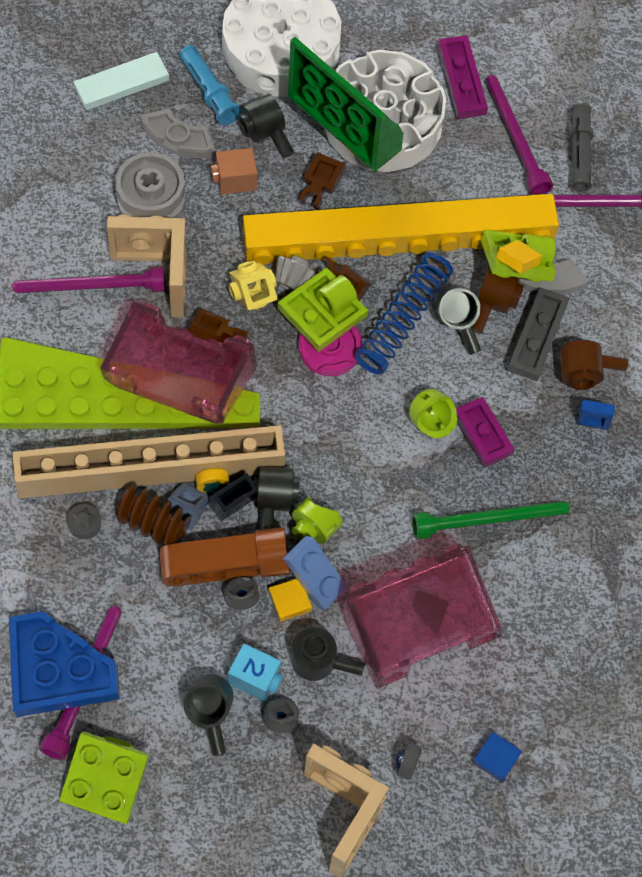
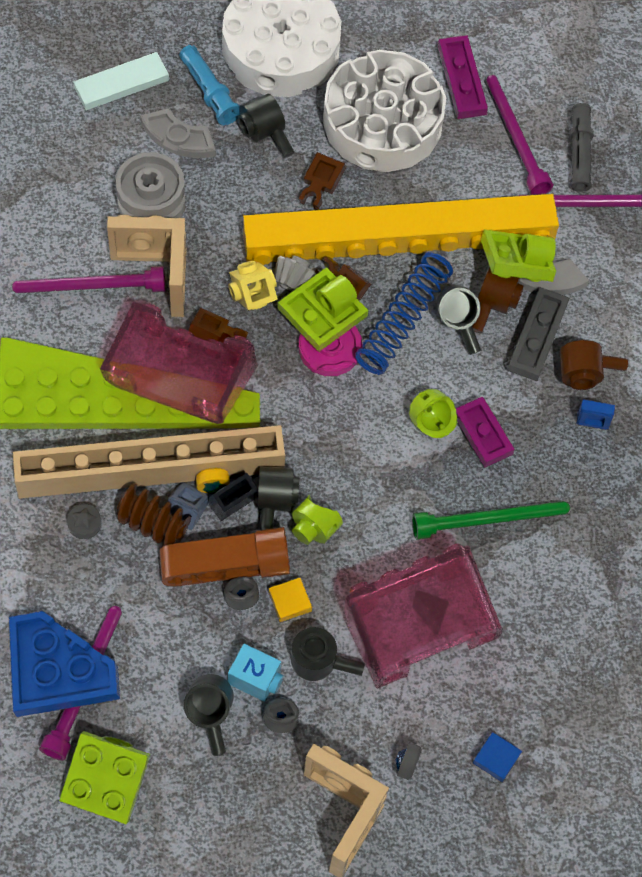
(235, 171): nougat brick -> none
(315, 572): medium blue plate -> none
(341, 108): green slope -> none
(519, 256): yellow tile -> none

